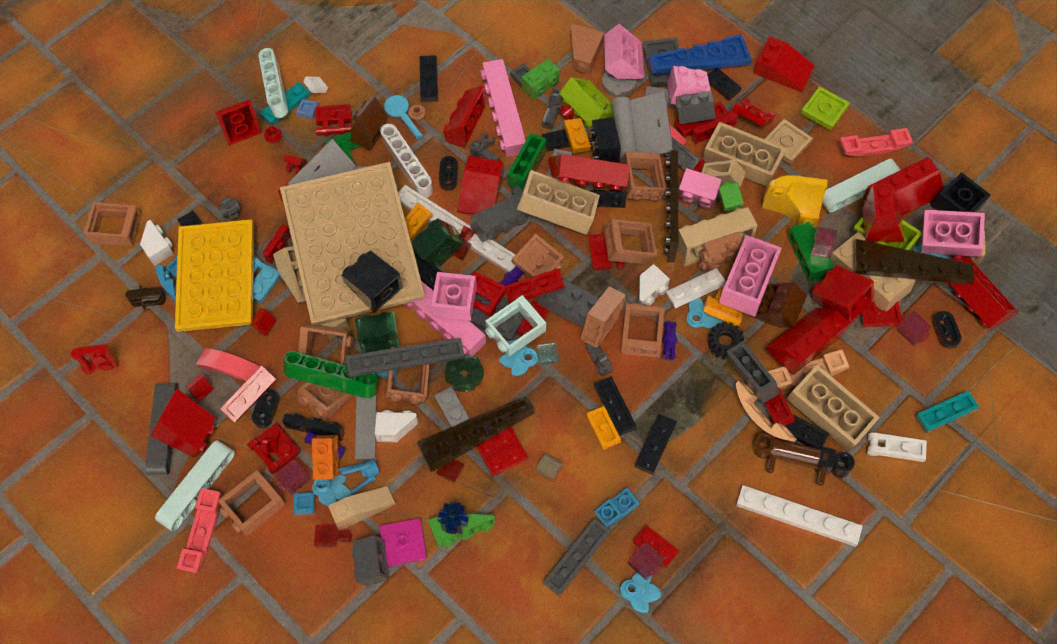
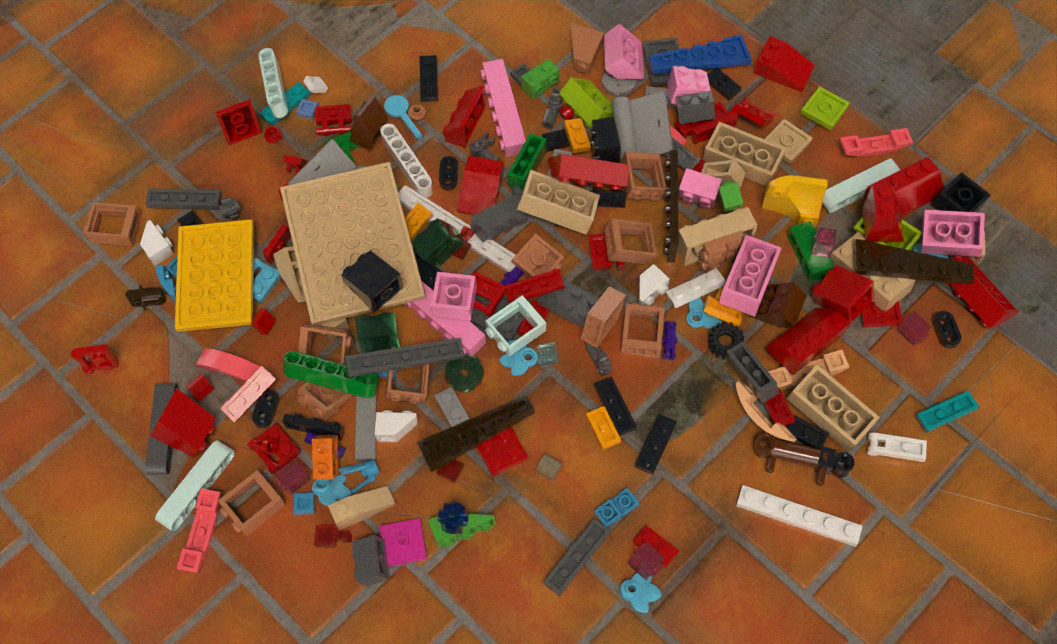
(183, 198): none -> dark grey plate

